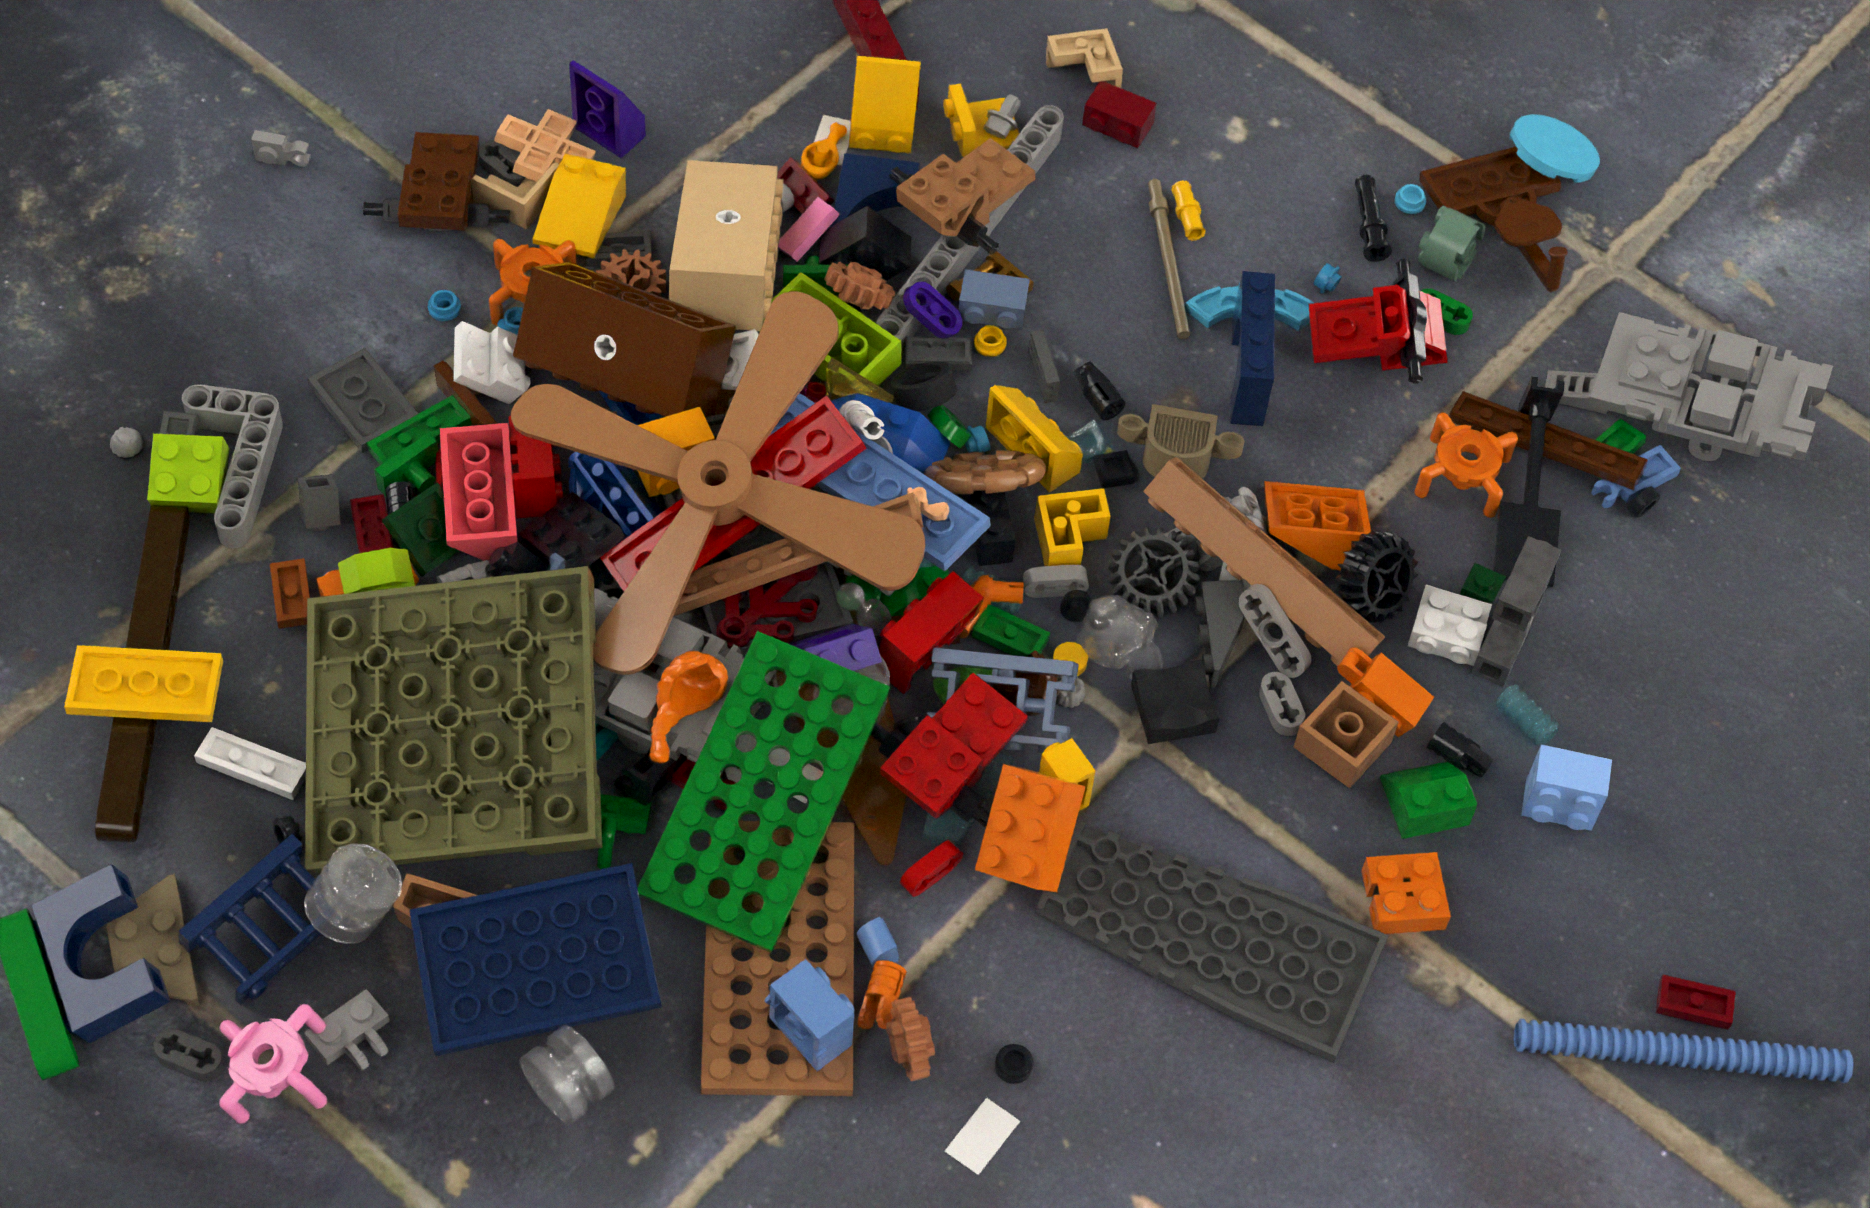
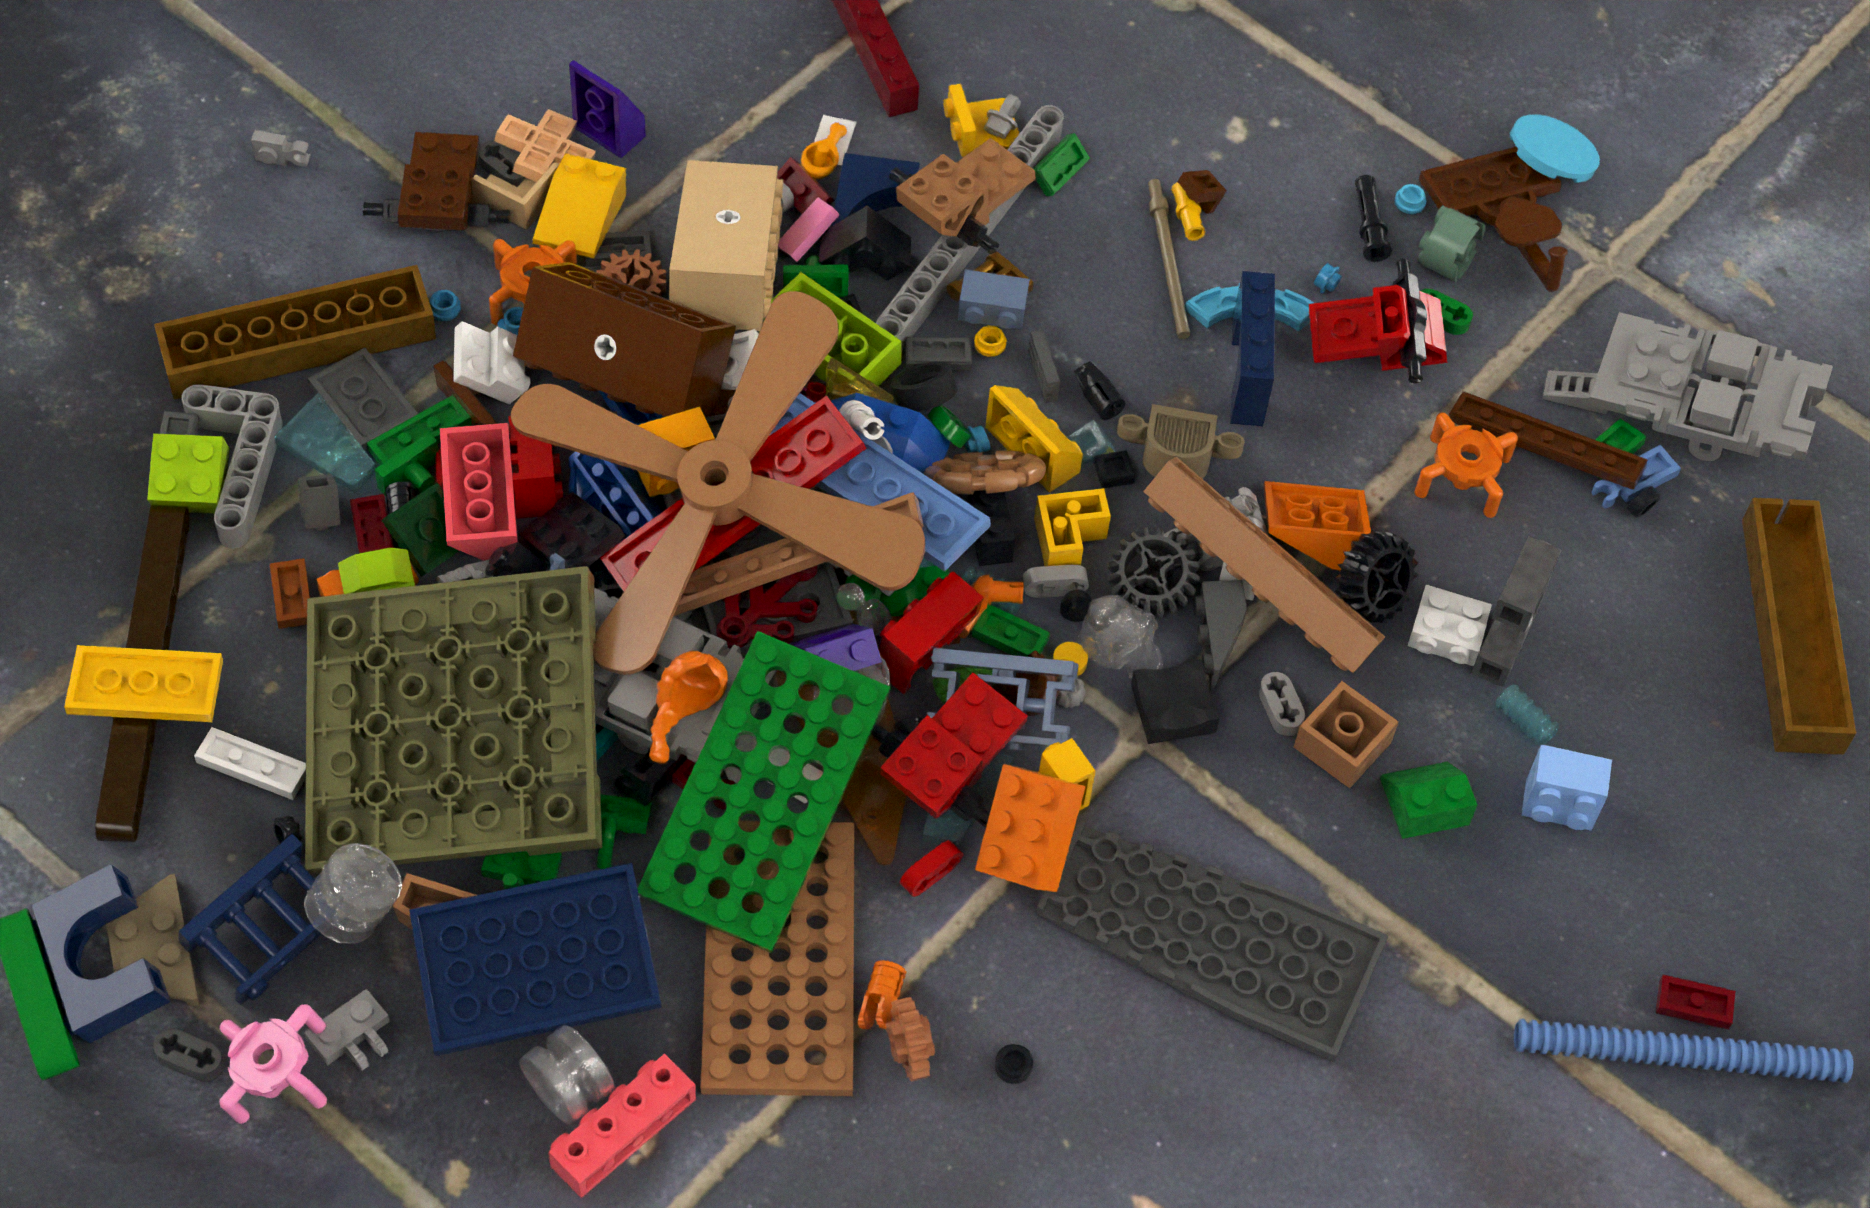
(126, 442): light grey piece -> none
(296, 330): none -> pearl gold brick
(324, 444): none -> clear light blue wing
(520, 868): none -> green plate
(622, 1124): none -> coral brick
(811, 1014): medium blue brick -> none
(859, 285): nougat gear -> none
(878, 941): medium blue brick -> none
(884, 104): yellow slope -> none
(931, 309): dark purple plate -> none
(935, 511): light nougat piece -> none
(982, 1136): white sticker -> none
(1060, 164): none -> green plate
(1087, 47): tan panel -> none
(1119, 114): dark red brick -> none
(1203, 189): none -> reddish brown bracket
(1271, 644): light grey beam -> none
(1386, 687): orange brick -> none
(1395, 907): orange piece -> none
(1459, 750): black hinge -> none
(1482, 584): dark green plate -> none
(1528, 519): black piece -> none
(1798, 627): none -> pearl gold piece

